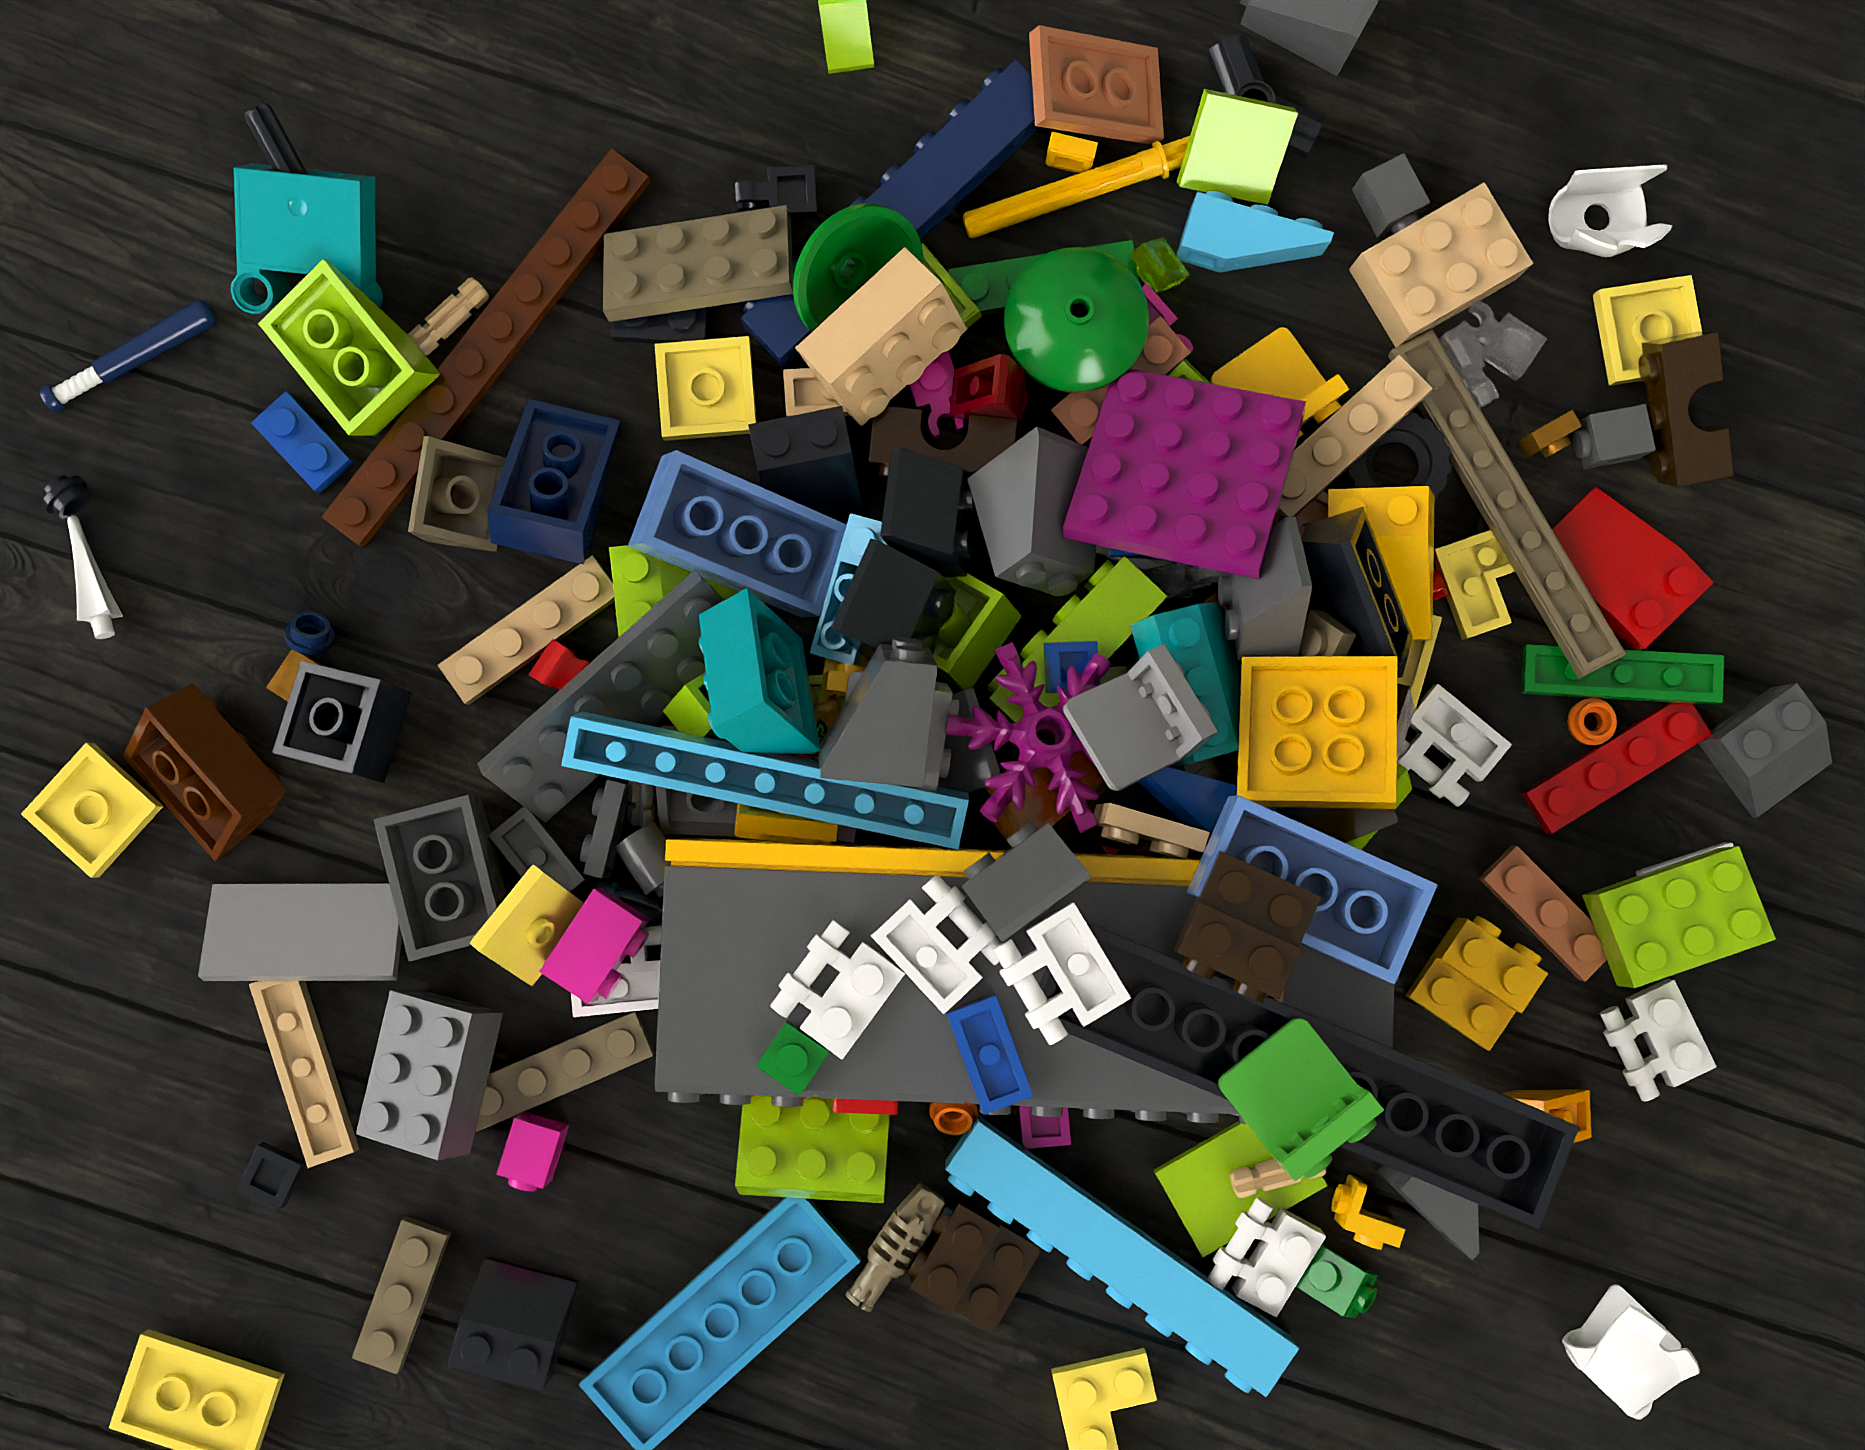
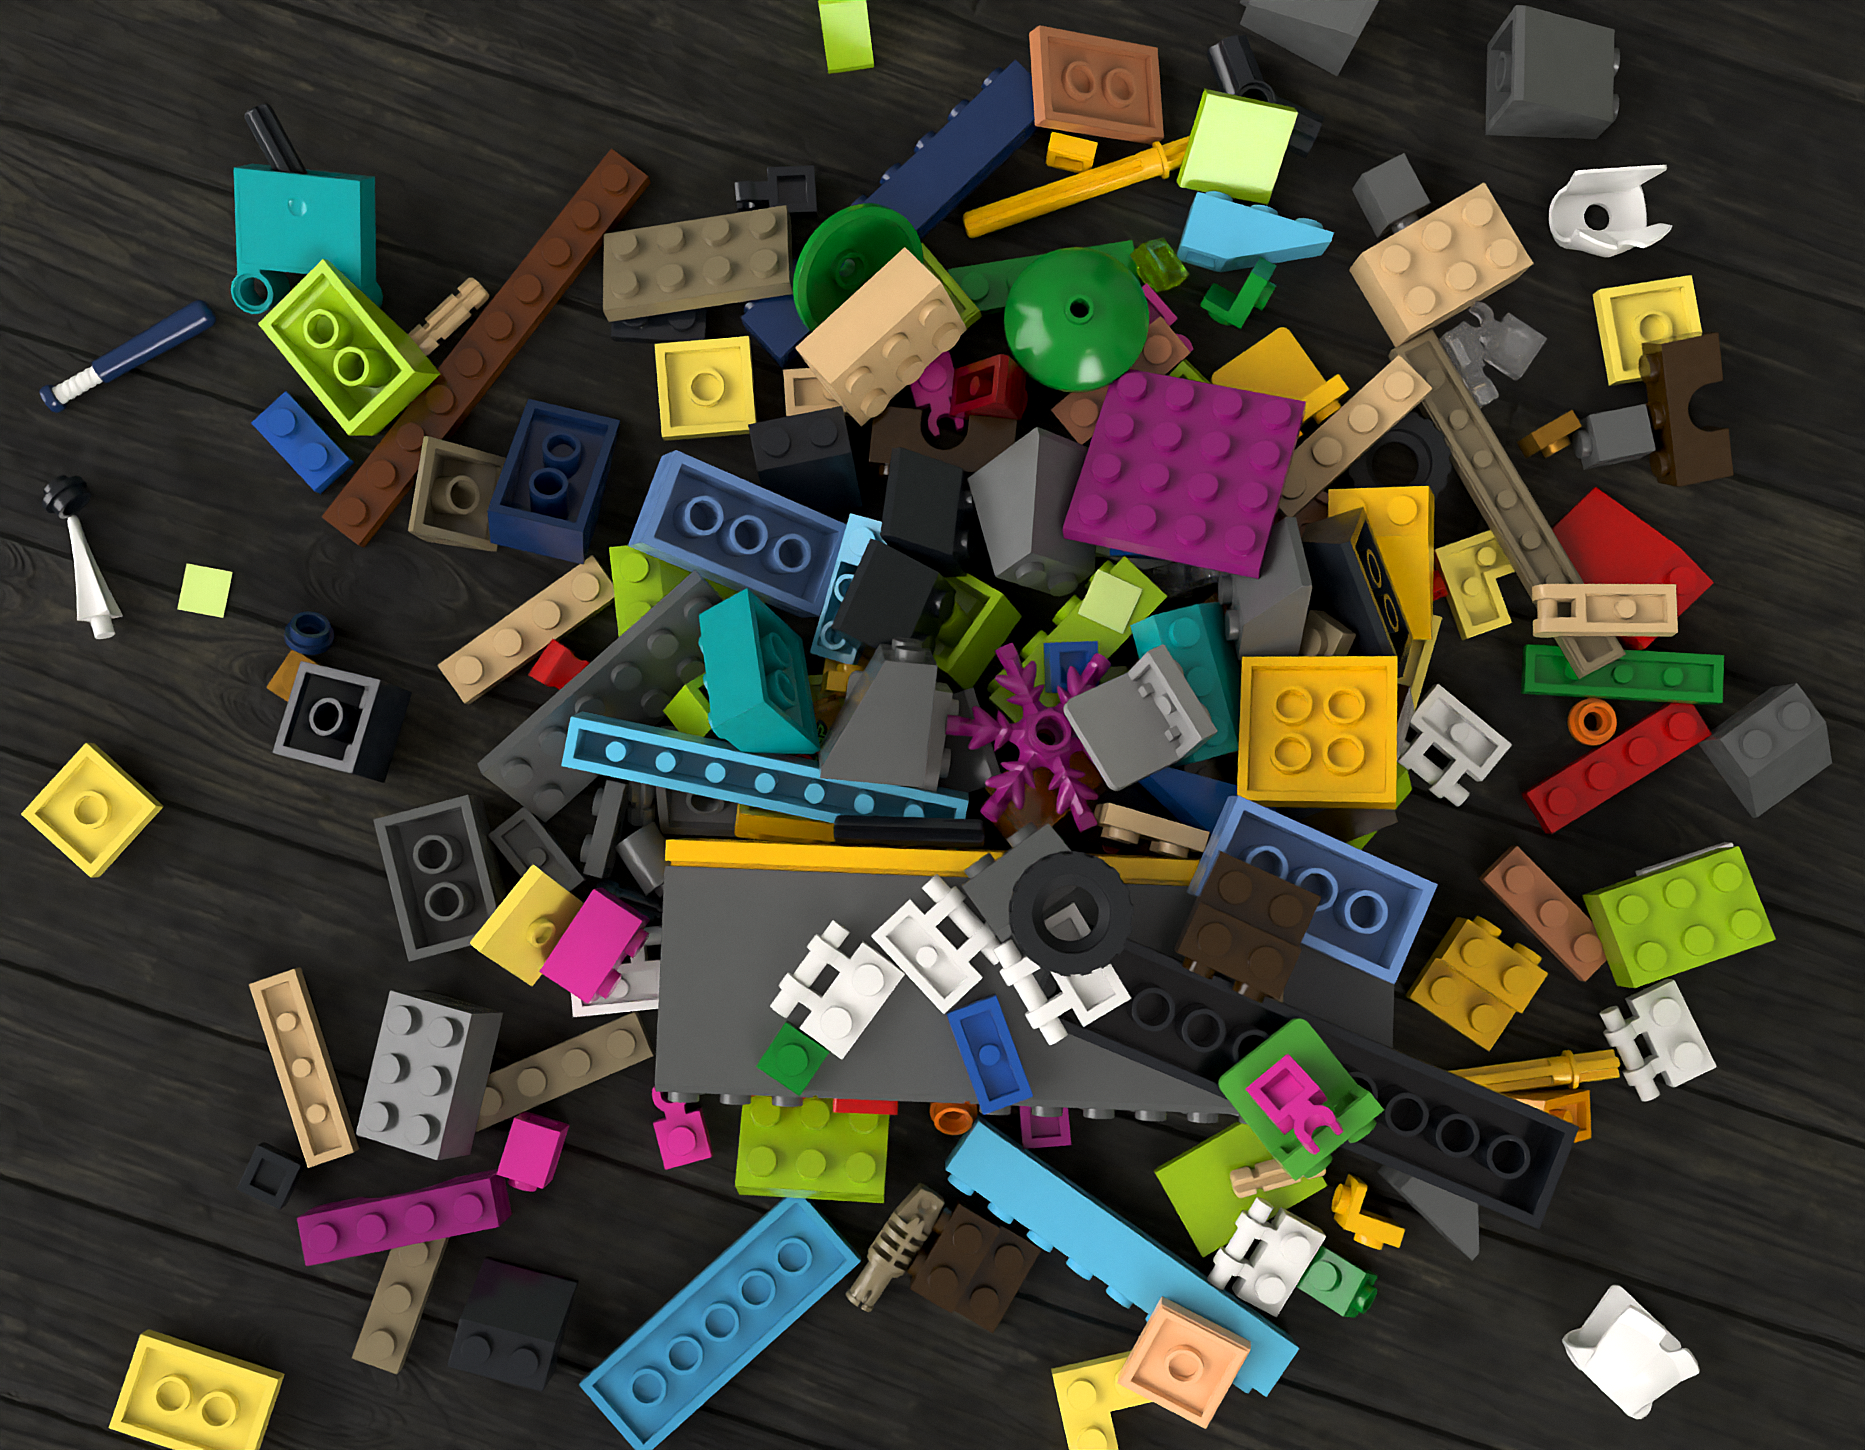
(203, 770): reddish brown slope -> none
(205, 590): none -> yellowish green sticker
(301, 933): light grey tile -> none
(404, 1219): none -> magenta arch
(681, 1133): none -> dark pink plate
(909, 831): none -> black axle
(1101, 943): none -> black tyre
(1110, 601): none -> yellowish green sticker
(1184, 1362): none -> light nougat tile
(1233, 309): none -> green bracket
(1293, 1102): none -> dark pink plate
(1545, 1072): none -> yellow axle
(1550, 77): none -> dark grey slope
(1606, 610): none -> tan plate

